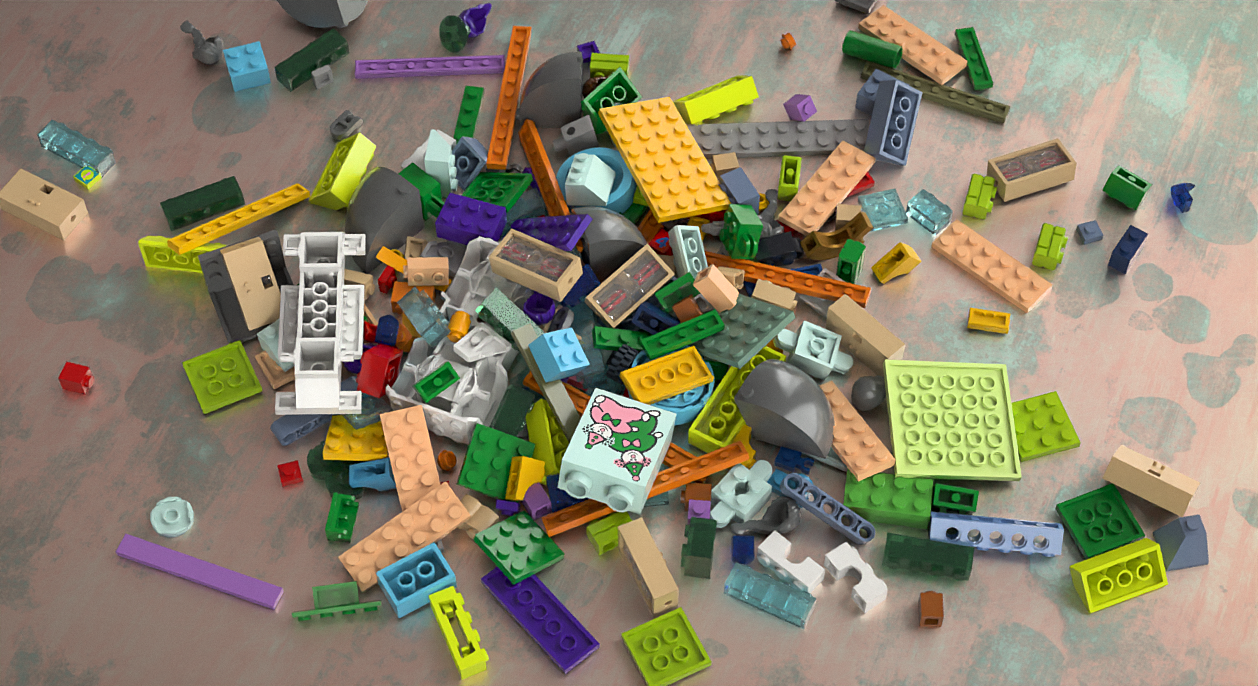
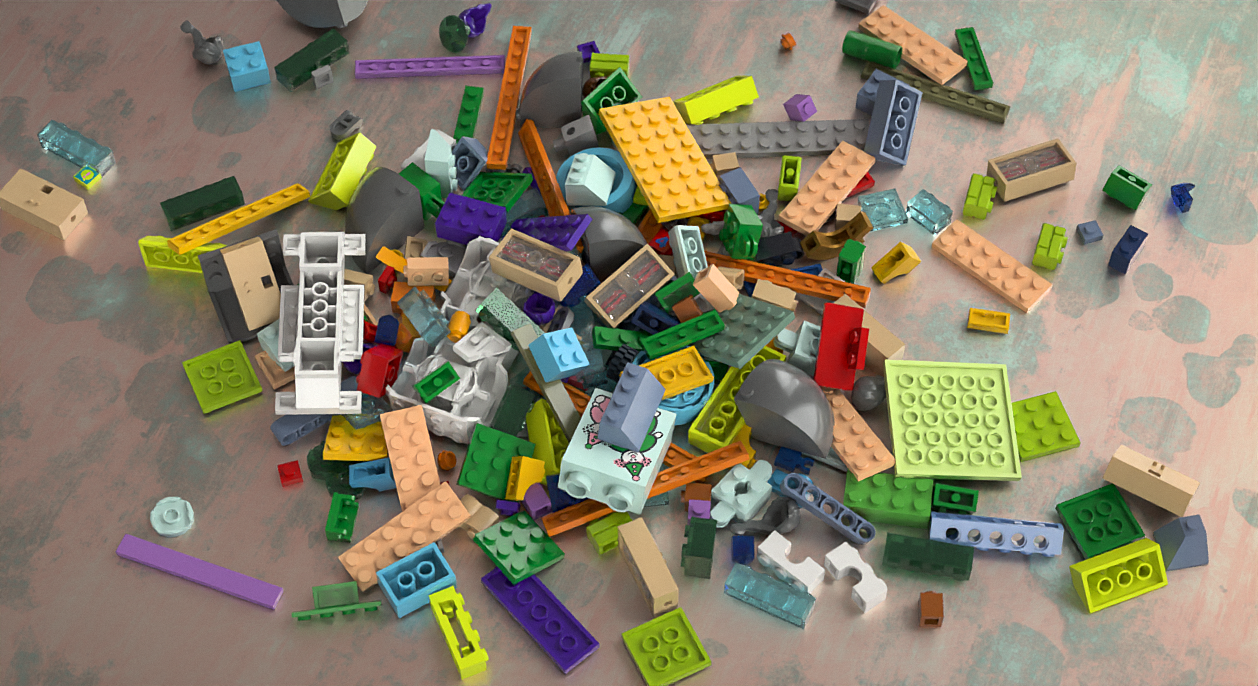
(76, 378): red brick -> none
(631, 408): none -> sand blue slope
(840, 346): none -> red bracket

